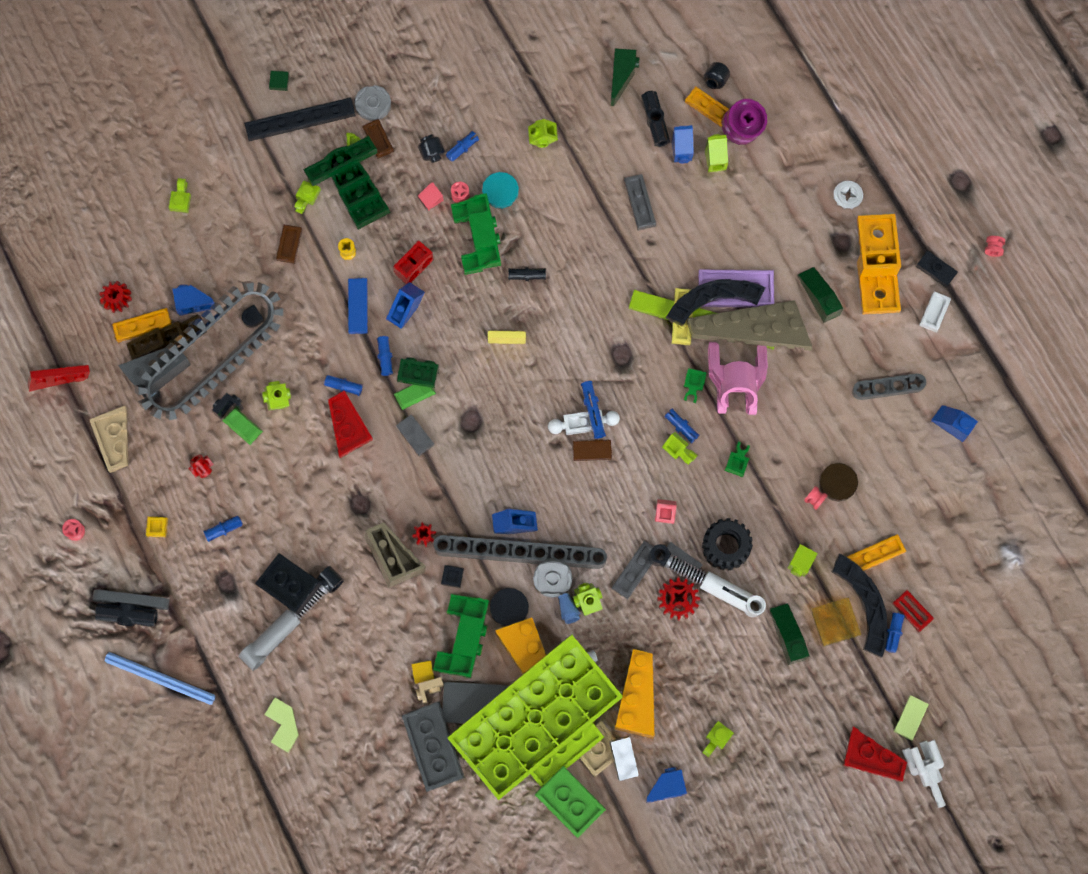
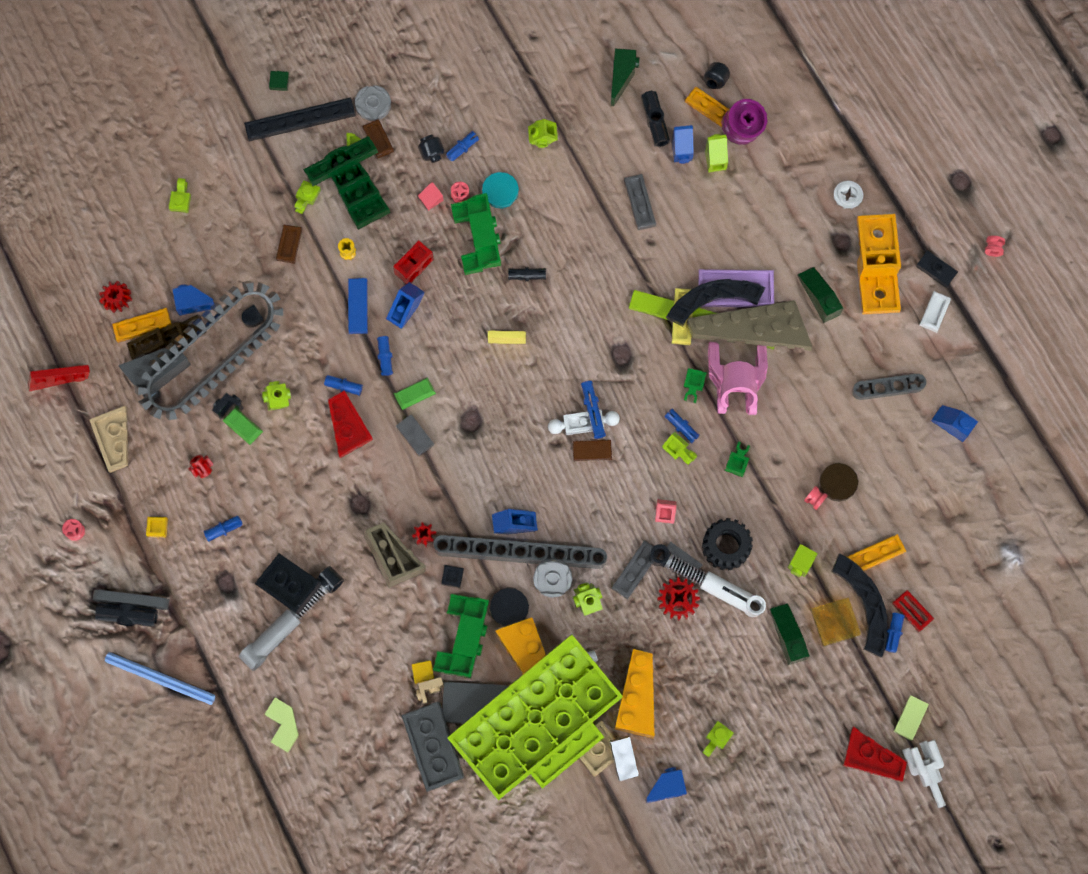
(418, 372): dark green bracket -> none
(568, 609): medium blue cone -> none
(570, 801): bright green tile -> none

